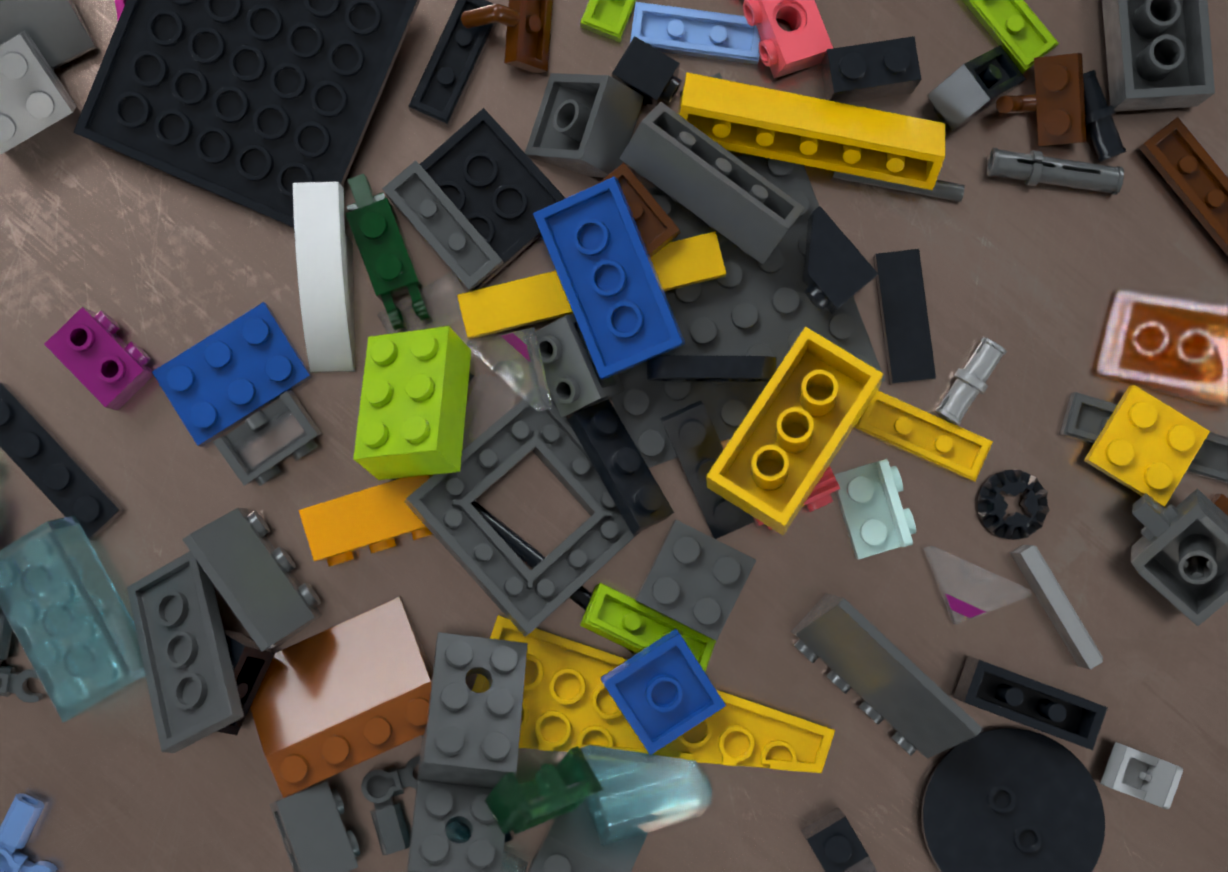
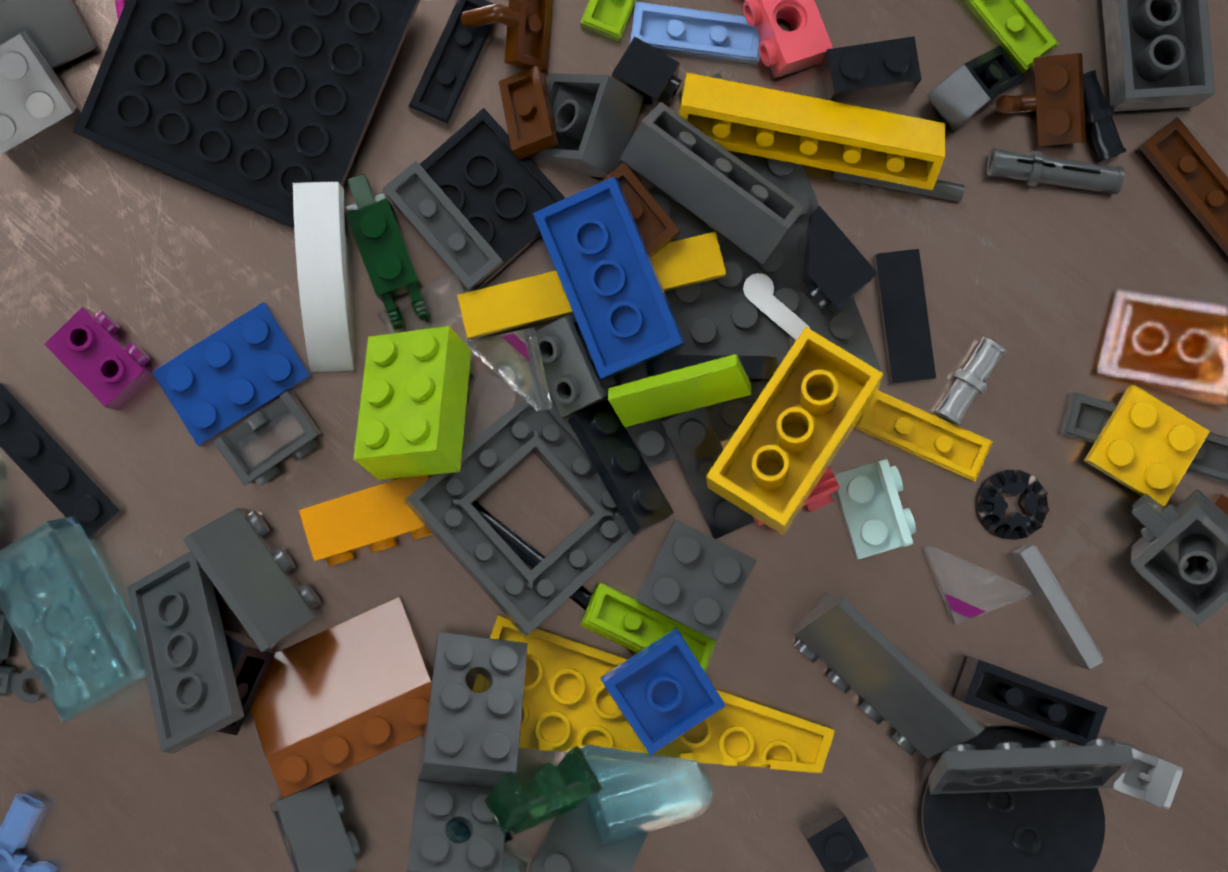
(388, 819): dark grey bar -> none
(528, 112): none -> reddish brown plate
(680, 390): none -> lime tile
(759, 291): none -> white sticker
(1030, 769): none -> dark grey plate

